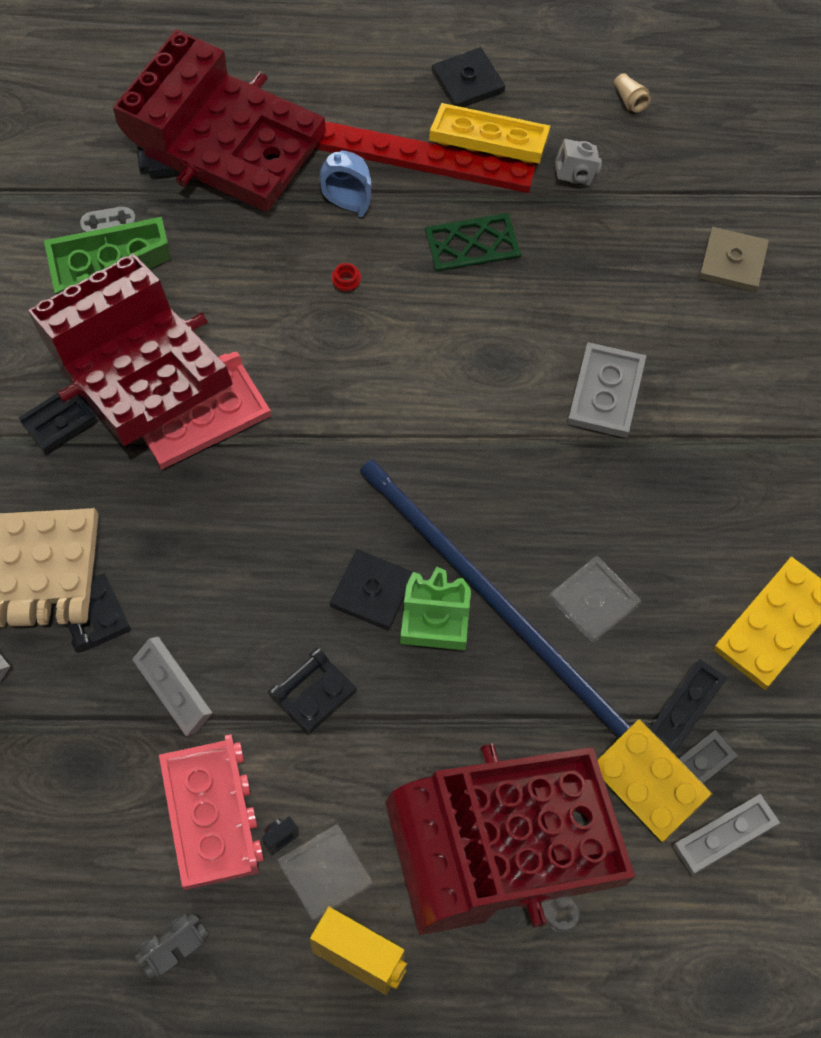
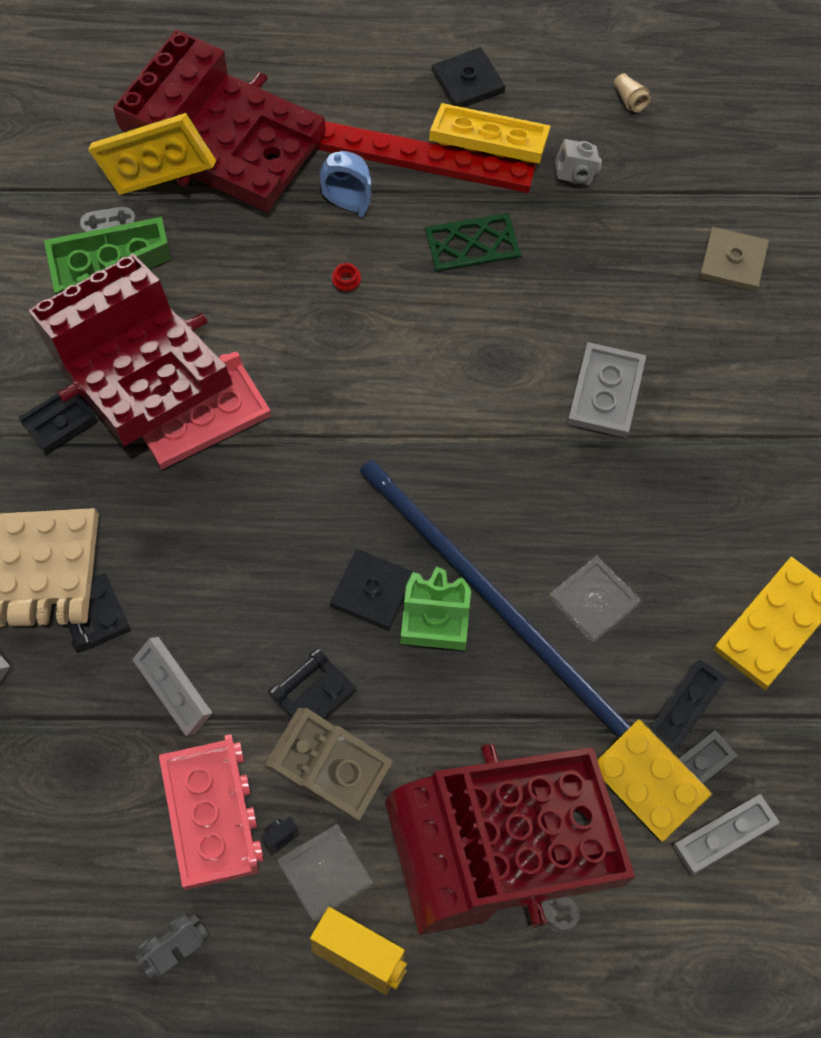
(152, 154): none -> yellow plate
(328, 763): none -> dark tan slope

